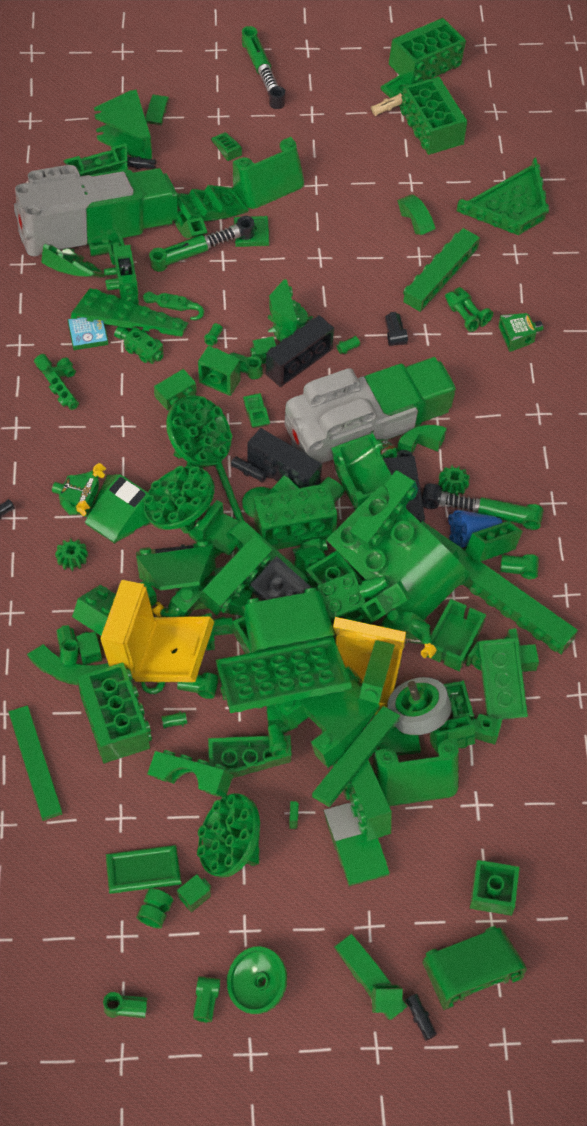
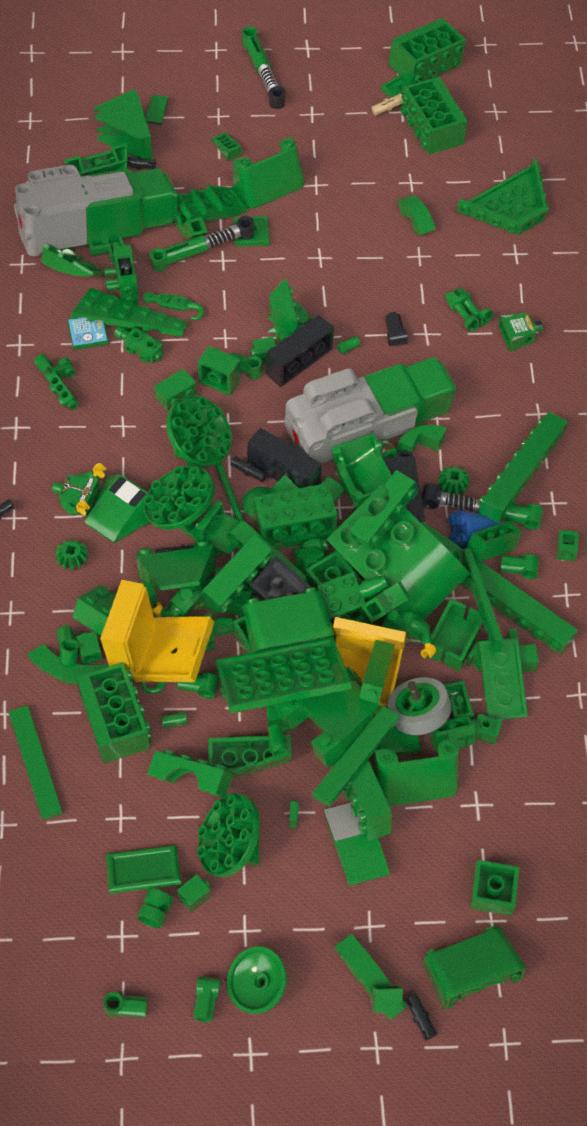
(212, 337): green pin -> none
(256, 411): green slope -> none
(441, 269): green brick -> none
(482, 601): none -> green tile
(522, 467): none -> green brick
(567, 545): none -> green brick

